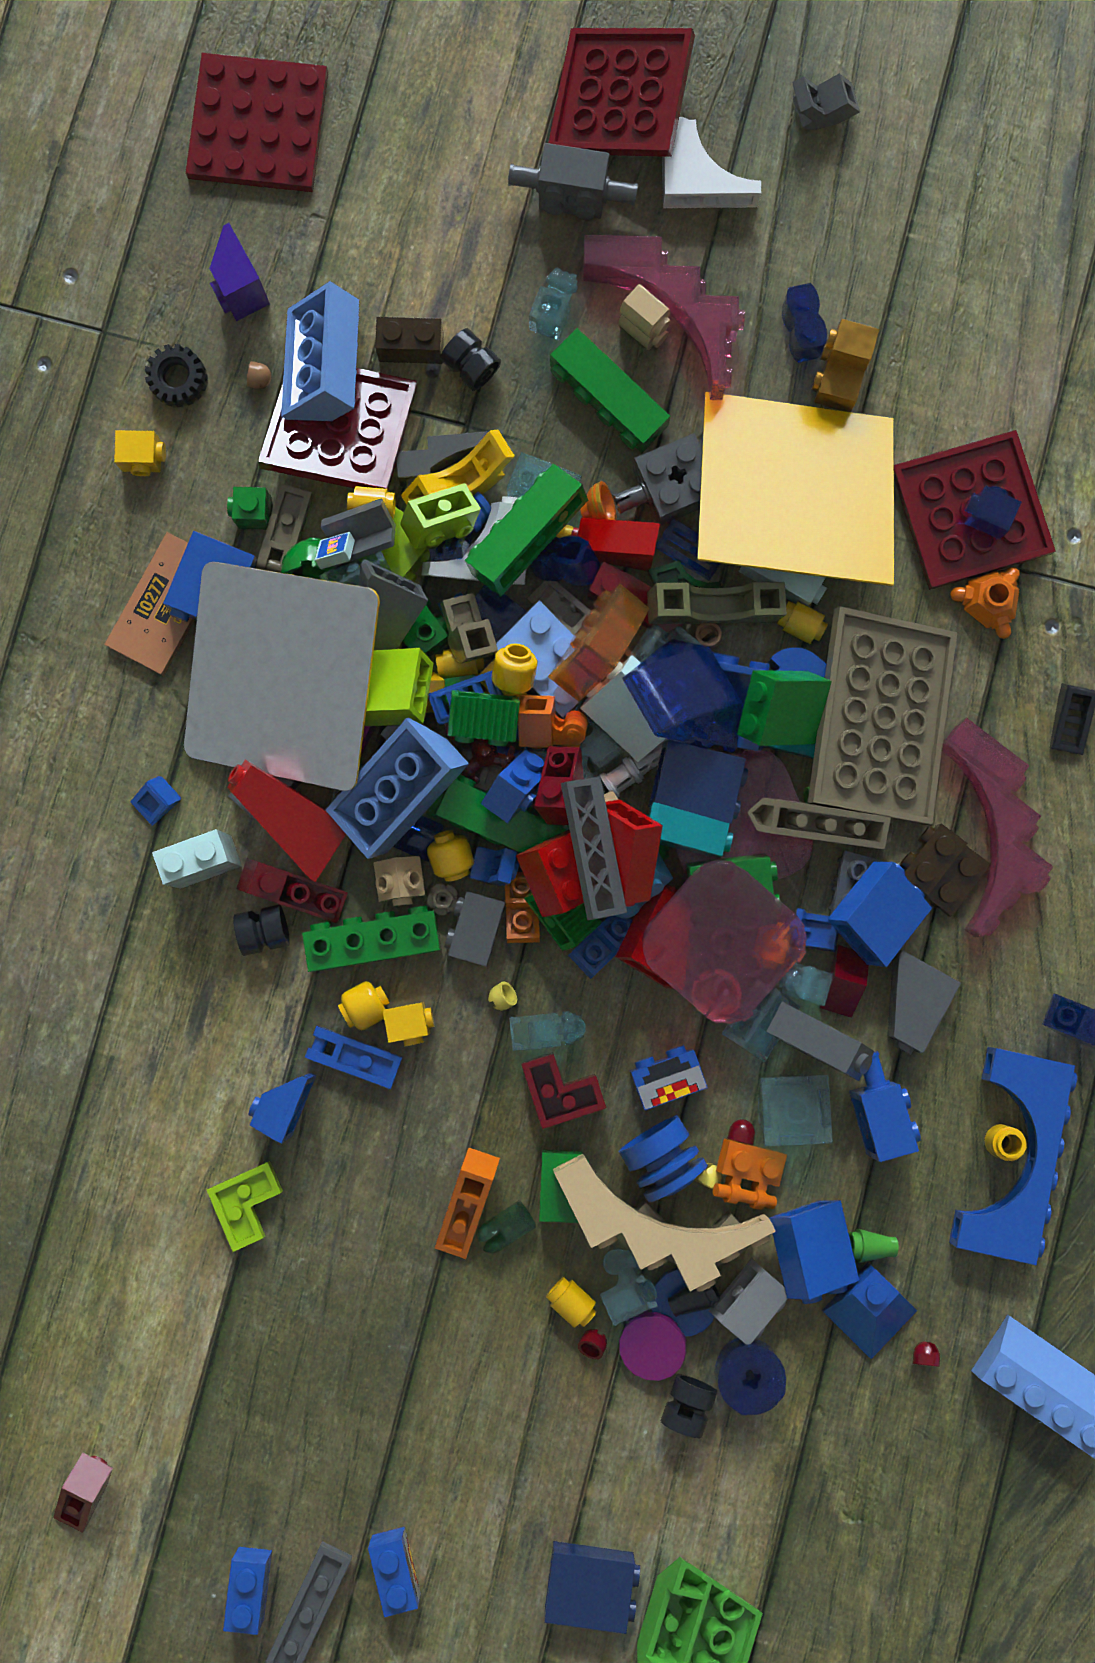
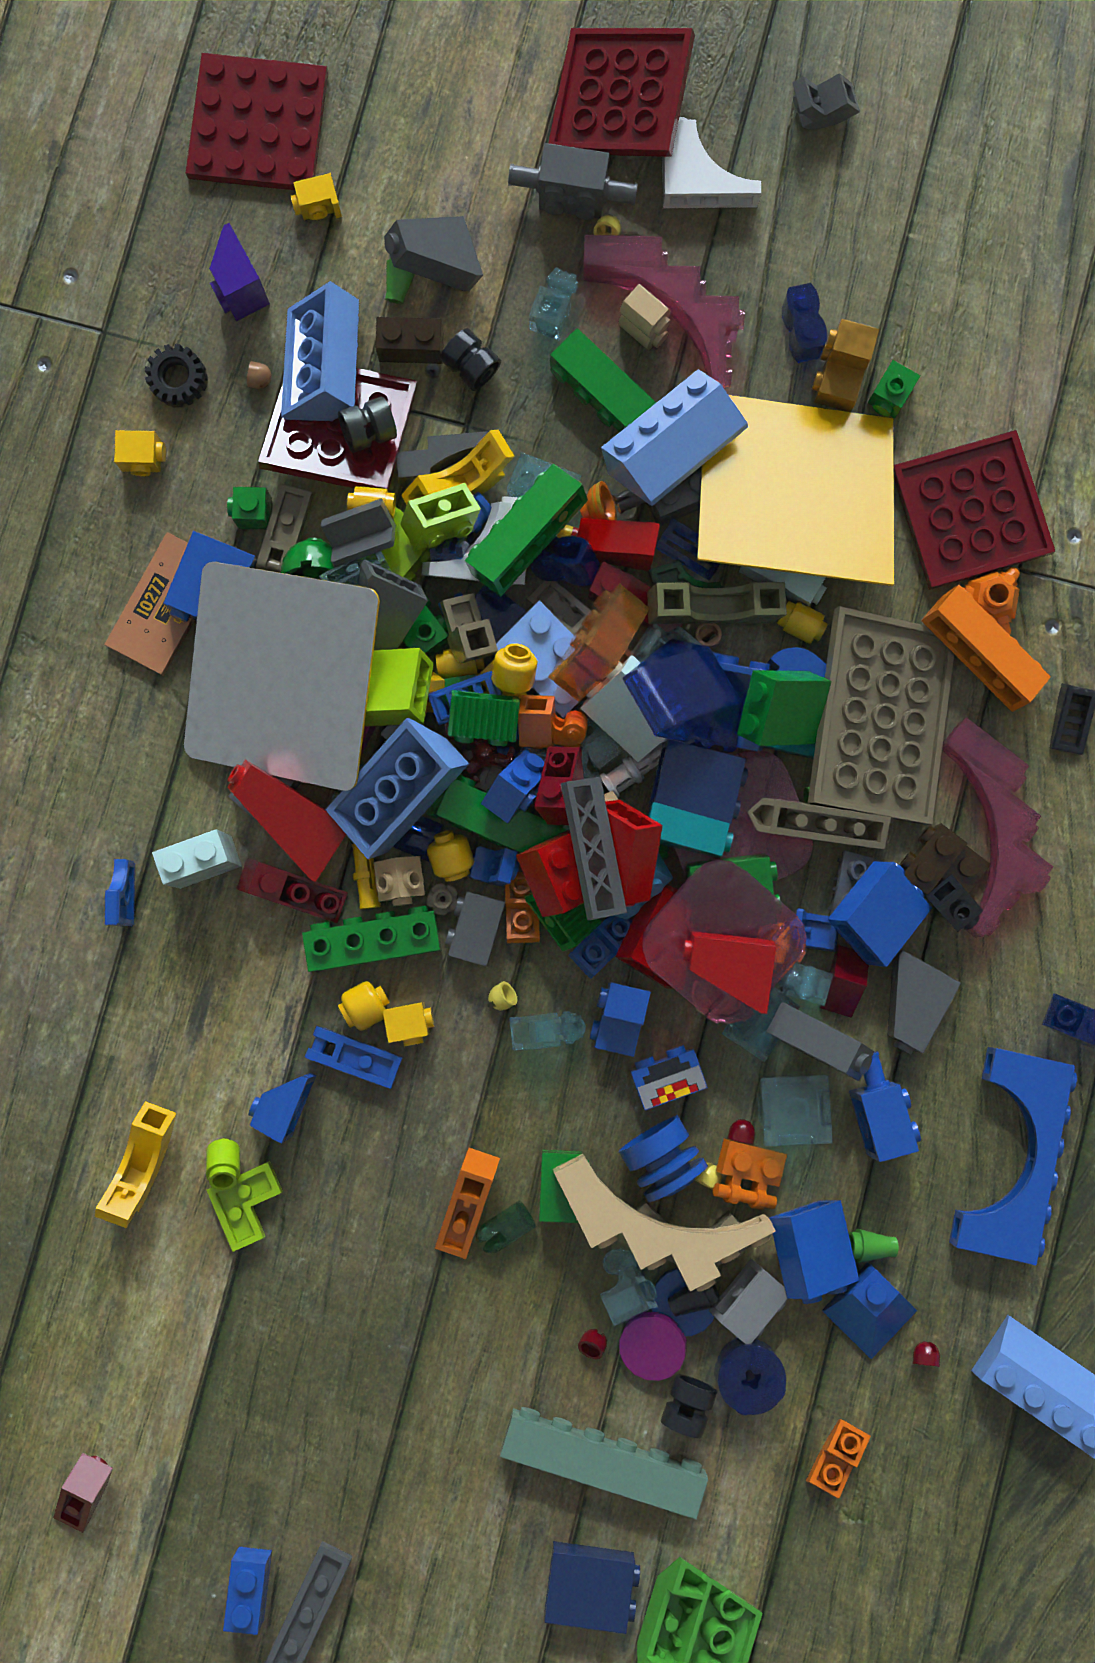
(121, 895): none -> blue tile
(140, 1165): none -> yellow arch
(155, 799): blue slope -> none
(223, 1163): none -> lime brick
(260, 930): black wheel -> none
(315, 198): none -> yellow brick
(334, 550): tile -> none
(365, 880): none -> yellow pin
(377, 418): none -> pearl dark grey wheel
(394, 1571): blue brick -> none
(397, 283): none -> bright green cone
(435, 250): none -> dark grey slope
(560, 1101): dark red brick -> none
(571, 1302): yellow brick -> none
(603, 223): none -> light yellow hinge
(604, 1462): none -> sand green brick
(620, 1018): none -> blue brick
(673, 438): none -> medium blue slope
(734, 965): none -> red slope
(837, 1458): none -> orange slope
(893, 389): none -> green brick
(955, 904): none -> black brick
(986, 648): none -> orange brick
(992, 511): clear blue brick -> none
(1014, 1146): yellow brick -> none

